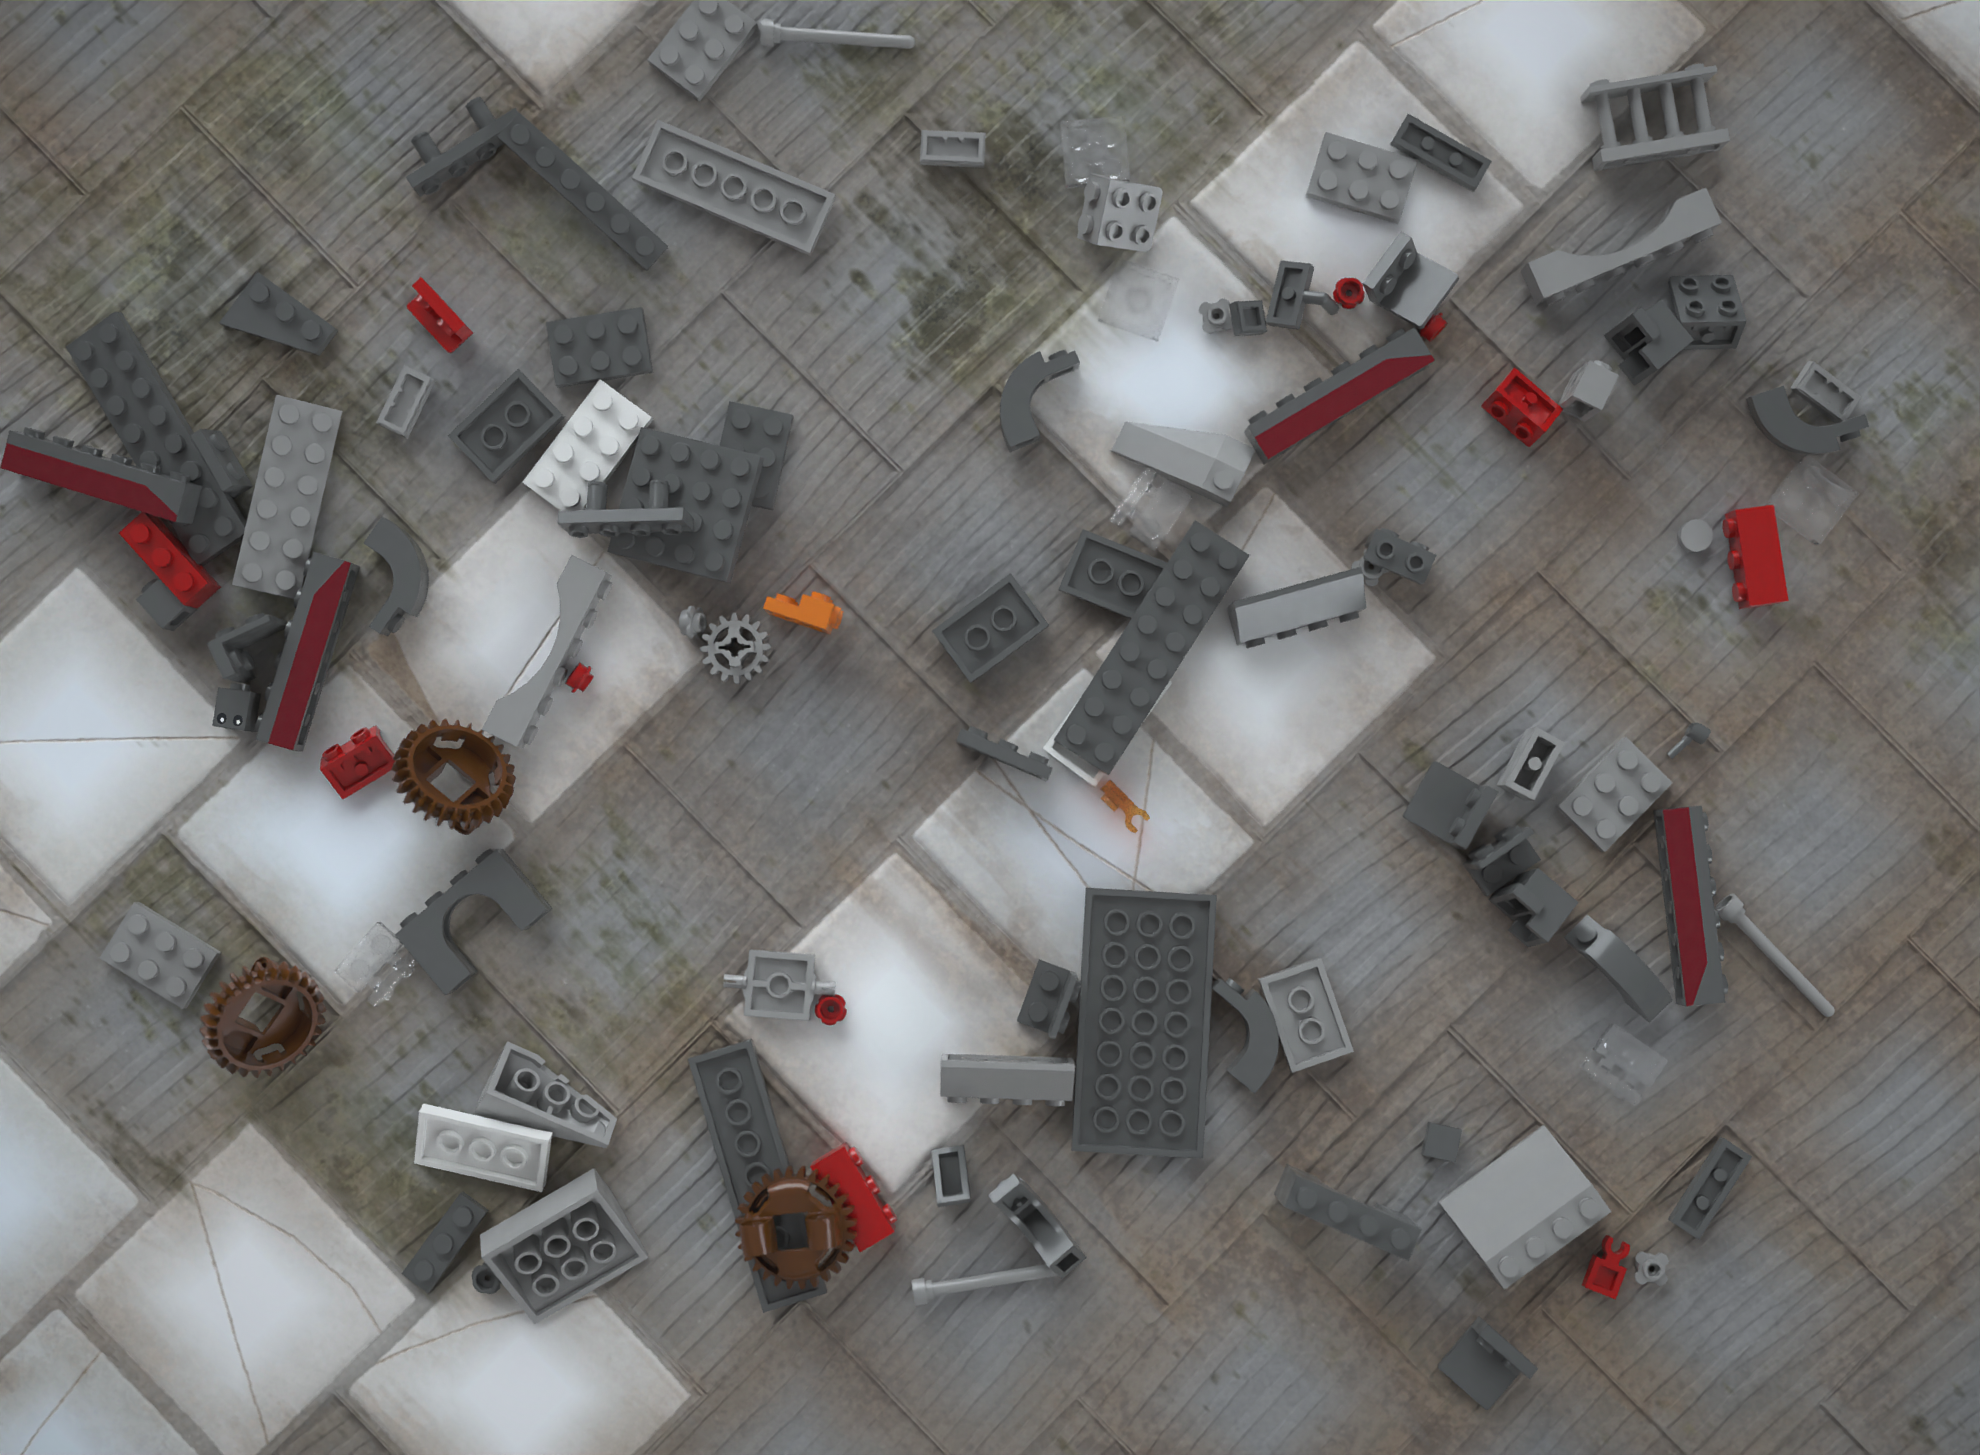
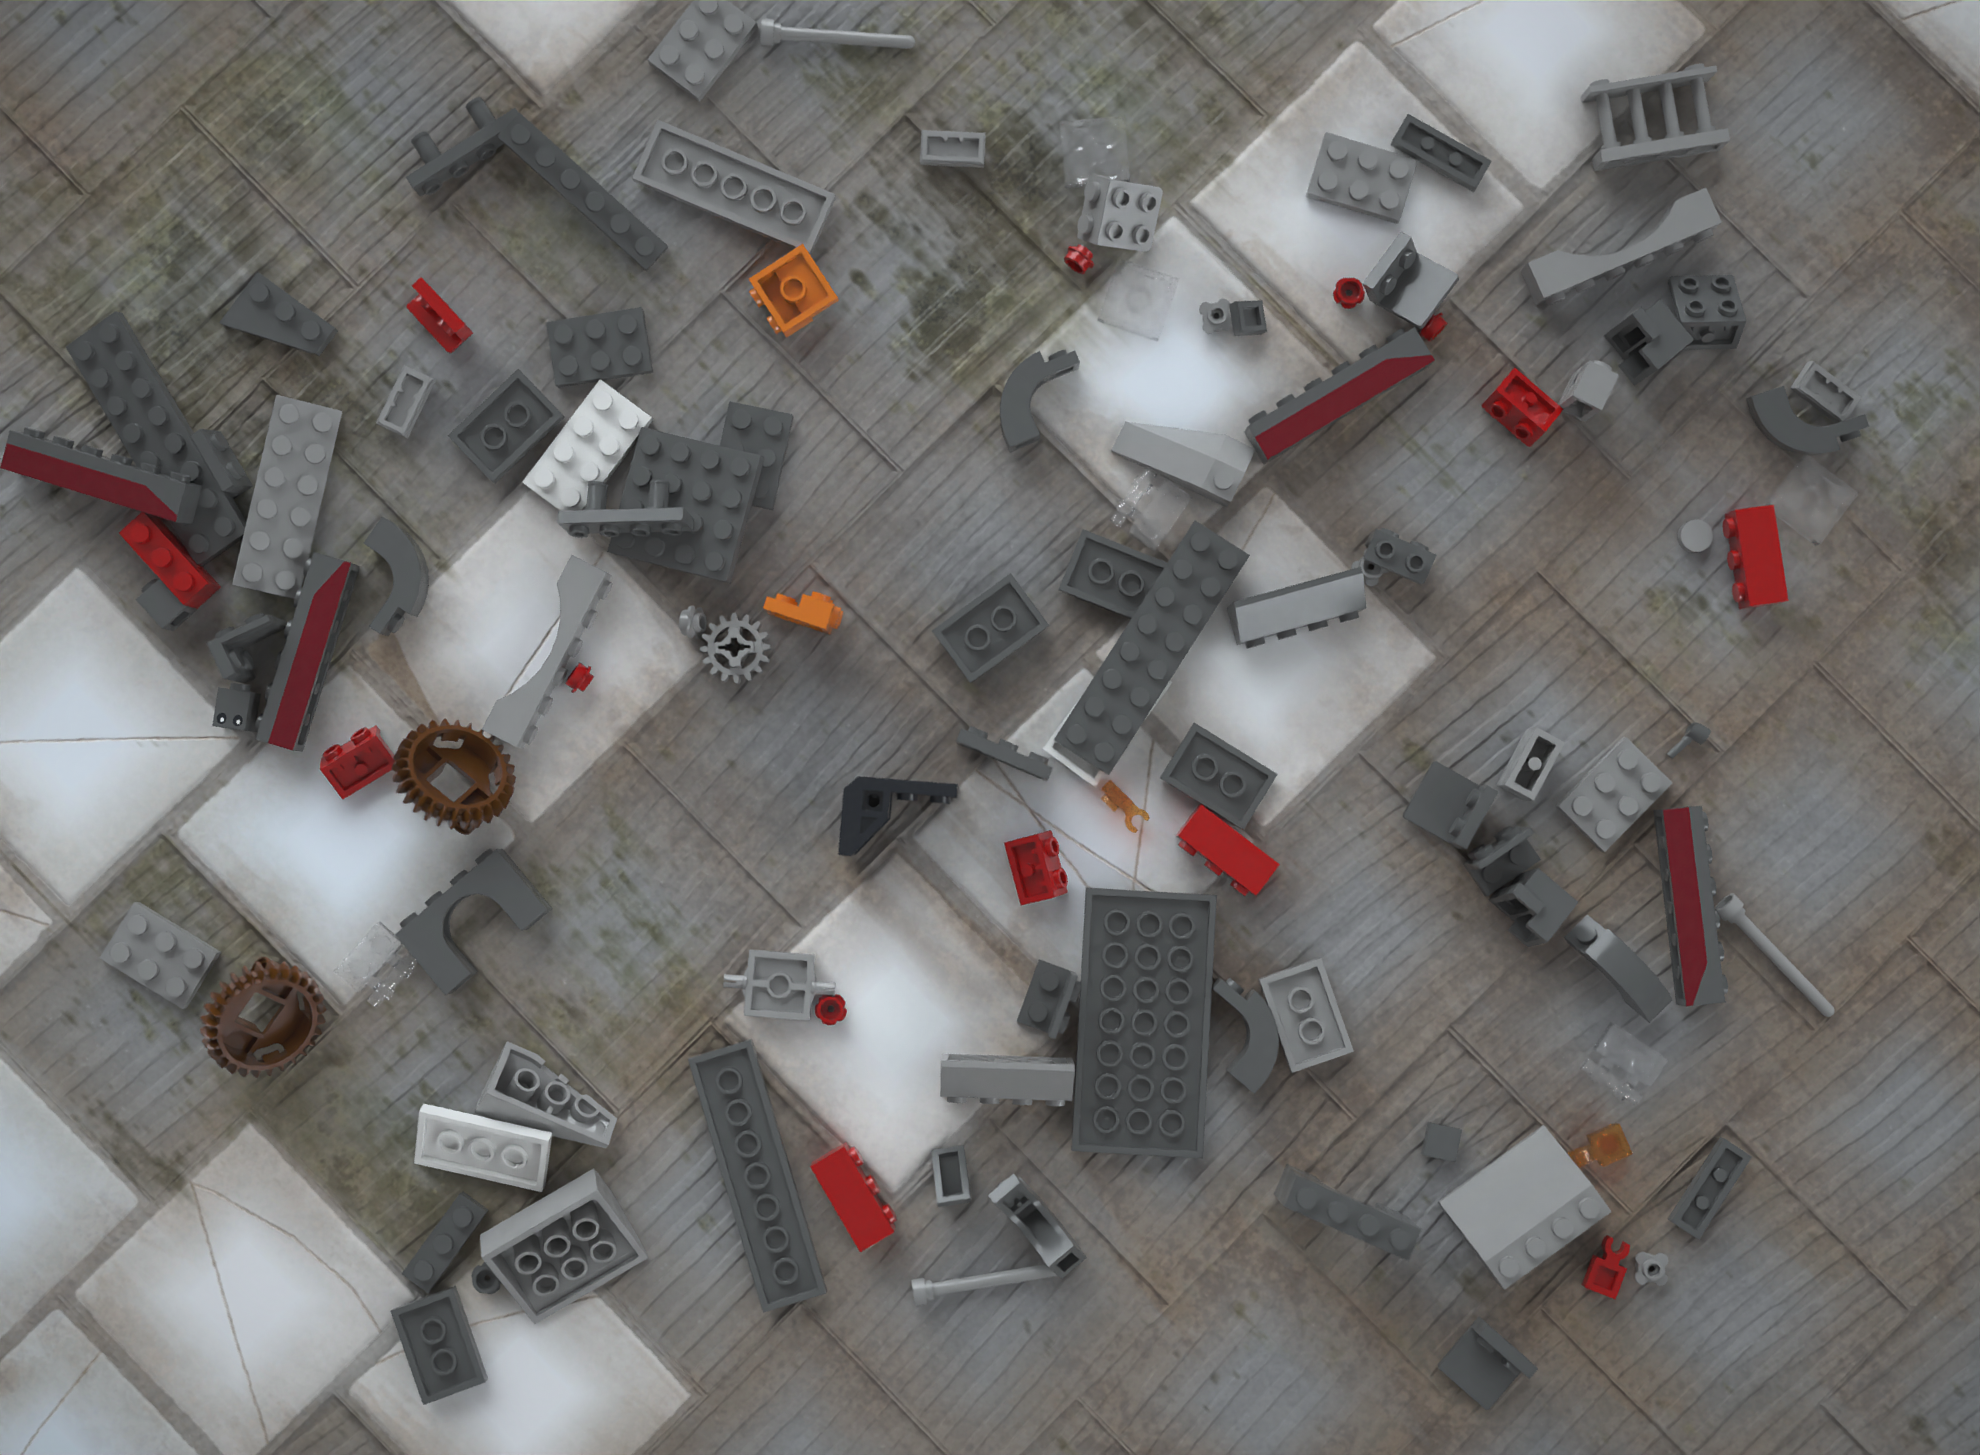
(439, 1345): none -> dark grey plate
(792, 291): none -> orange plate
(824, 1225): reddish brown piece -> none
(863, 822): none -> black bracket
(1036, 867): none -> red bracket
(1079, 258): none -> red plate
(1218, 776): none -> dark grey plate
(1226, 851): none -> red brick
(1293, 293): dark grey plate -> none
(1605, 1145): none -> clear orange plate

